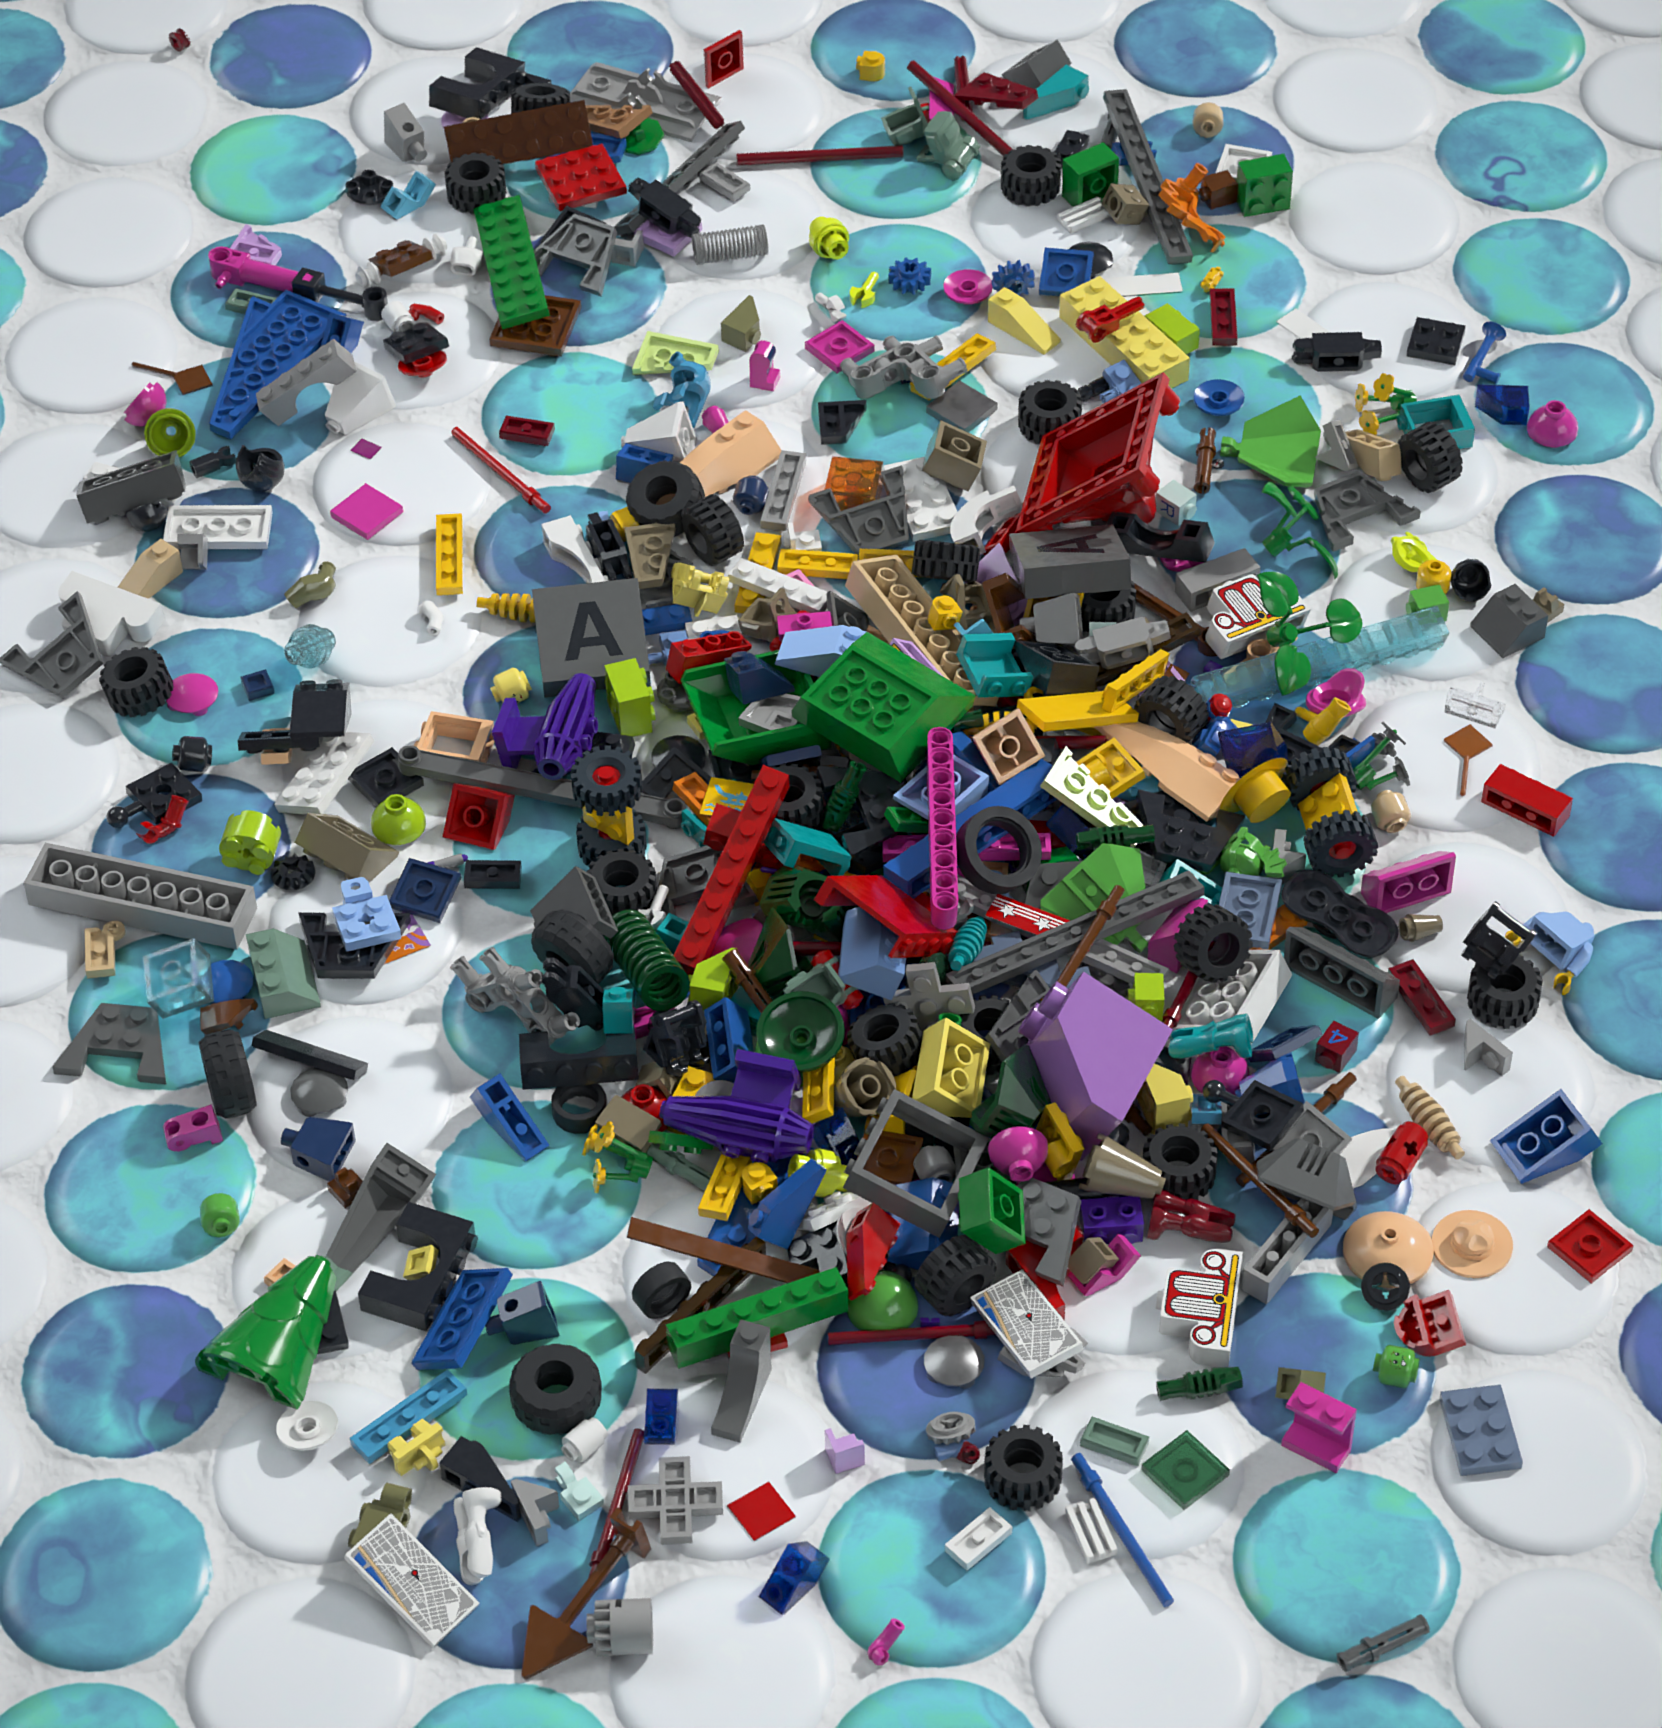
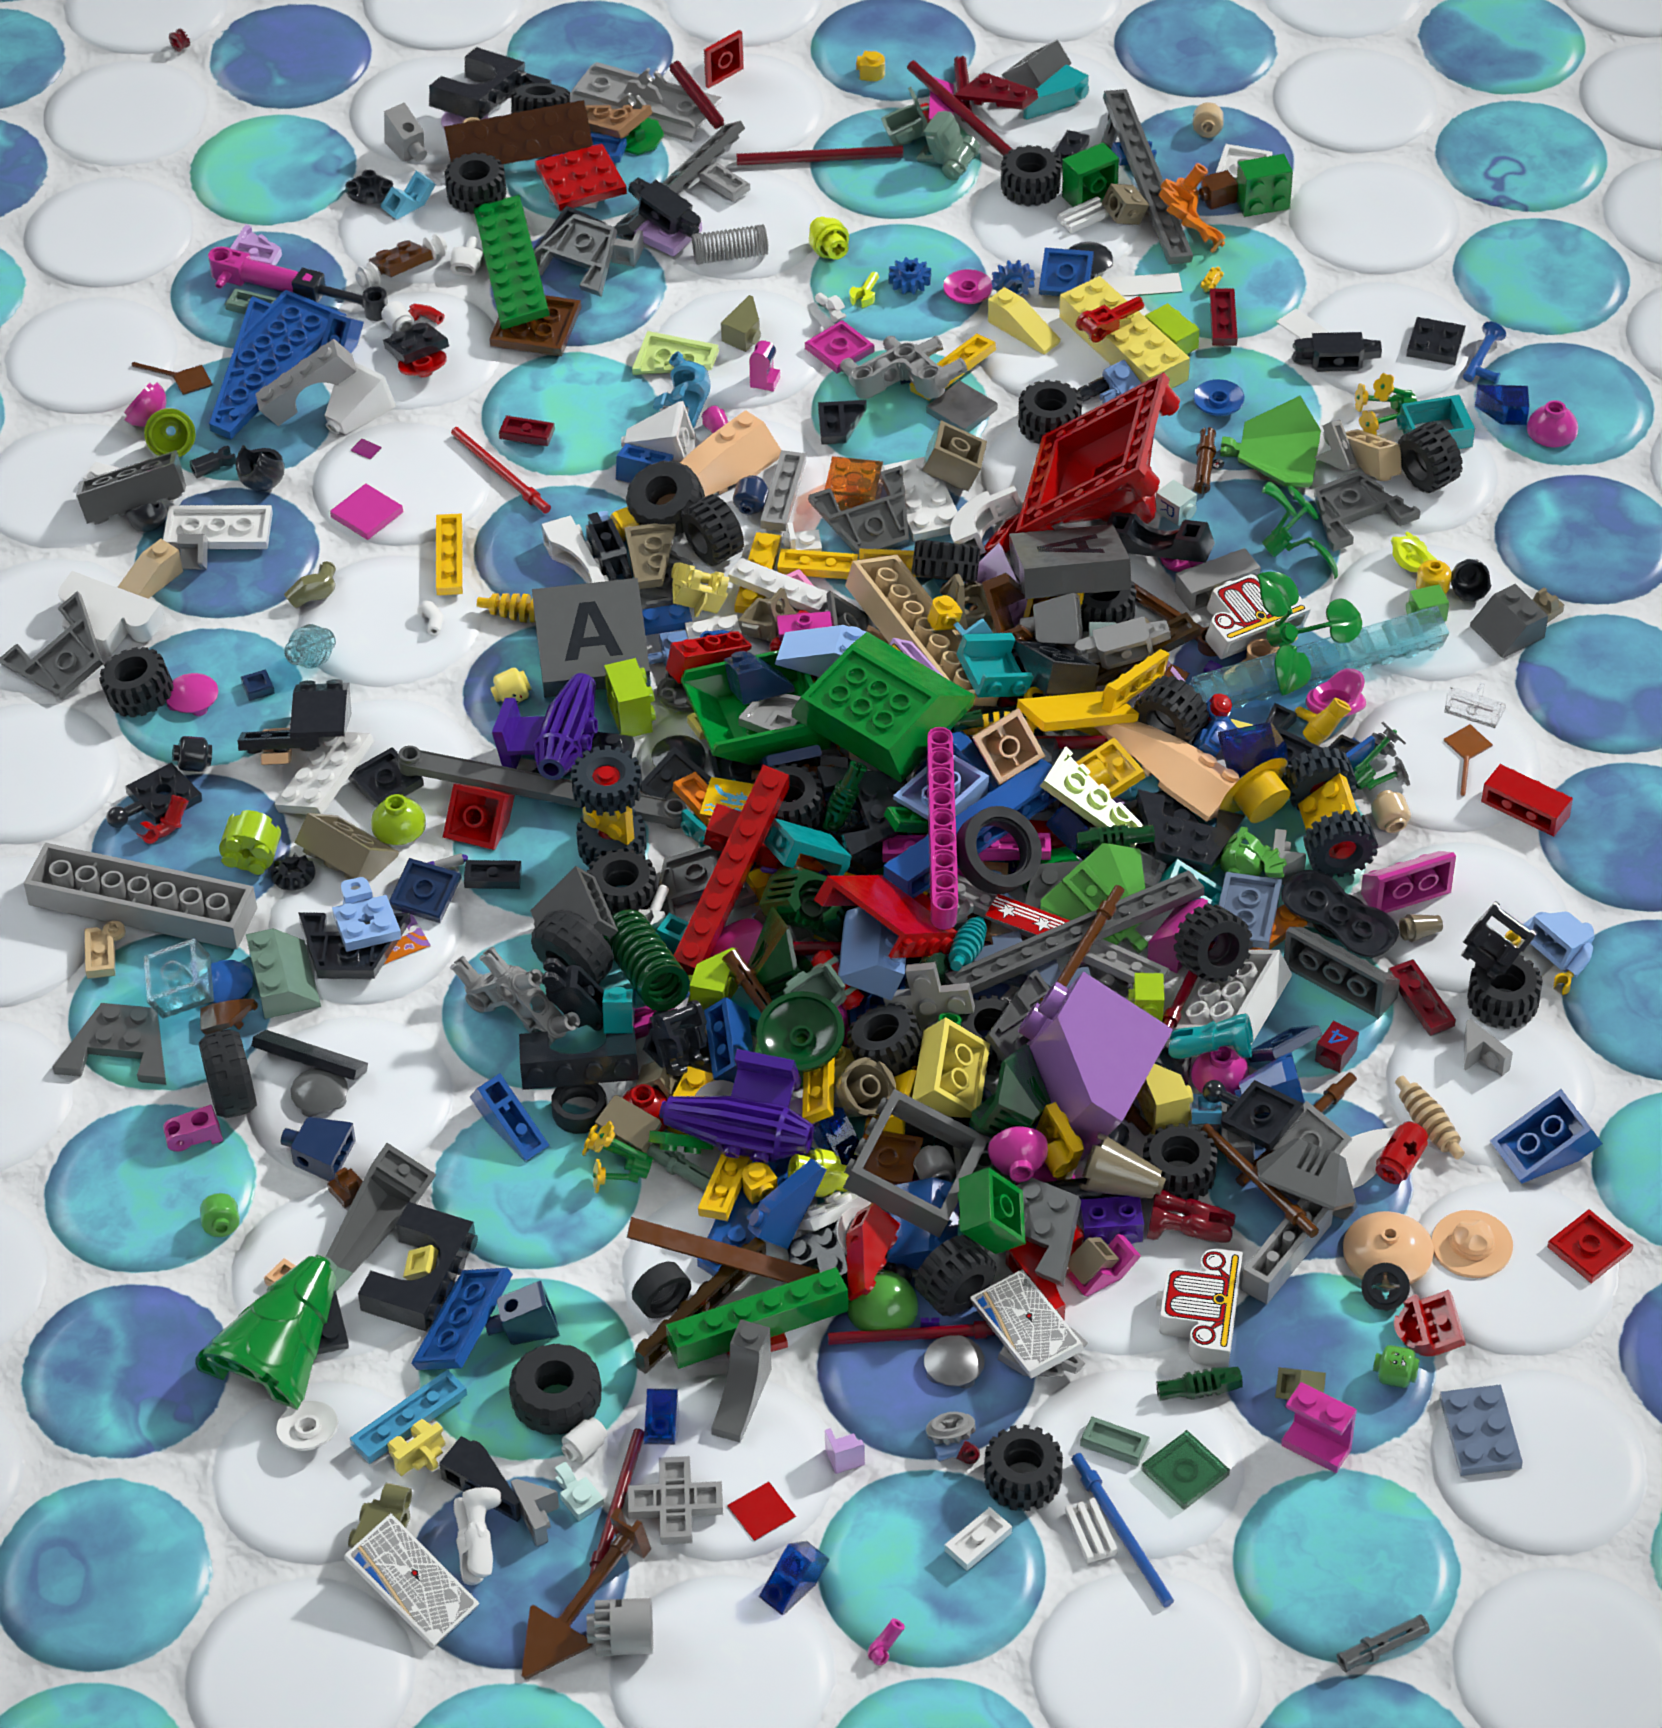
(458, 727): light nougat window -> none

